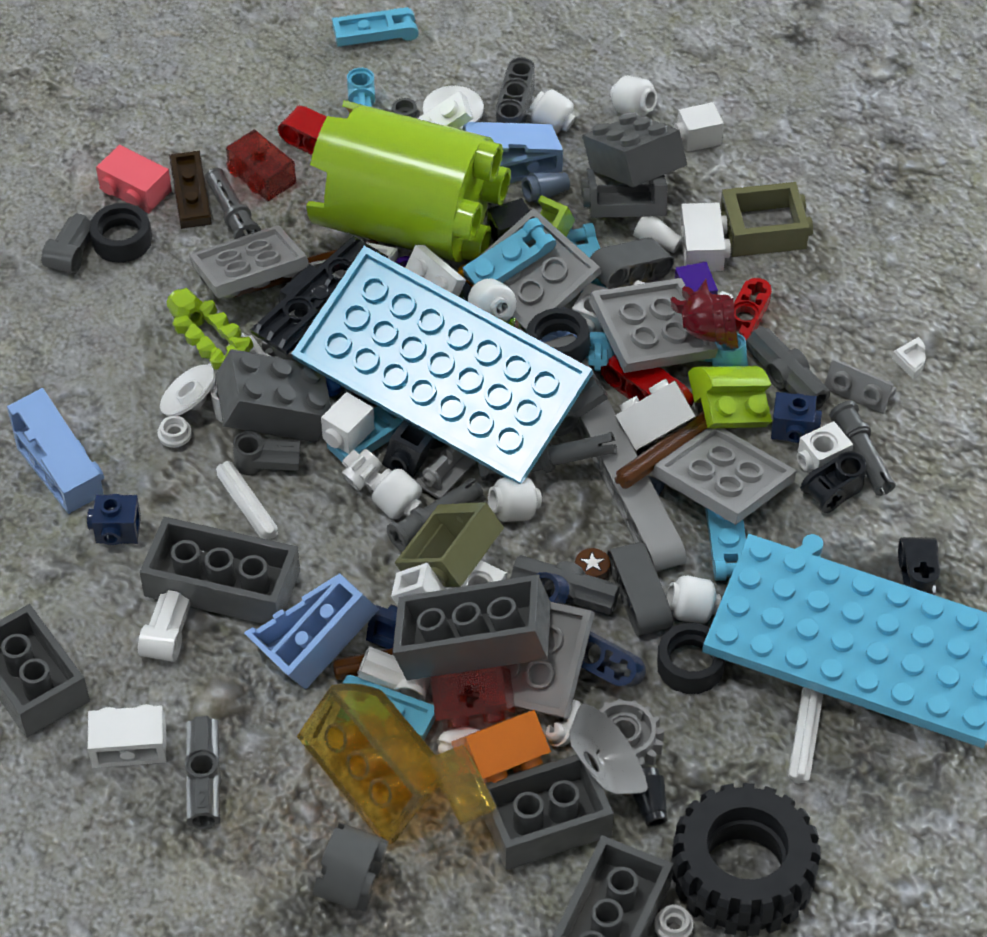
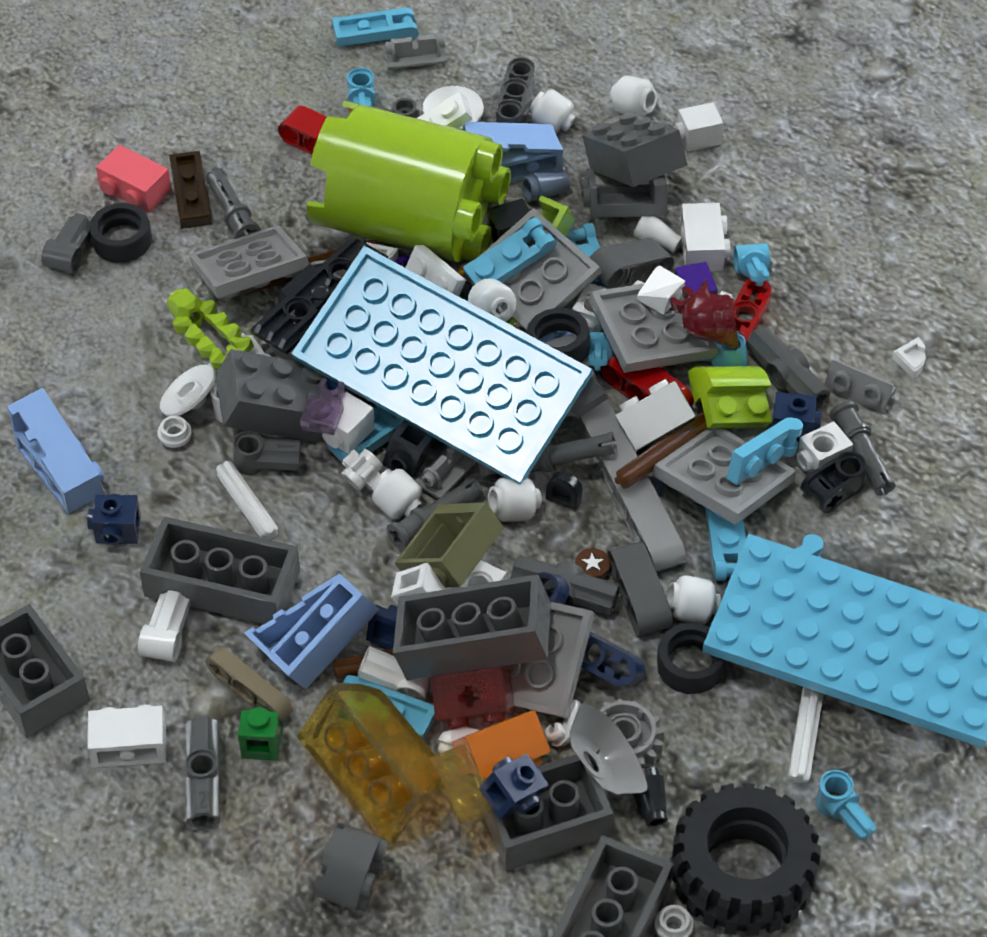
(247, 683): none -> dark tan beam
(260, 165): clear red brick -> none
(263, 726): none -> green brick
(324, 412): none -> clear purple plate
(403, 54): none -> light grey hinge
(513, 786): none -> dark blue brick
(564, 490): none -> black tile
(660, 288): none -> white slope
(752, 261): none -> medium azure axle
(764, 450): none -> medium azure plate
(766, 238): olive window -> none
(843, 806): none -> medium azure axle
(919, 563): black piece -> none

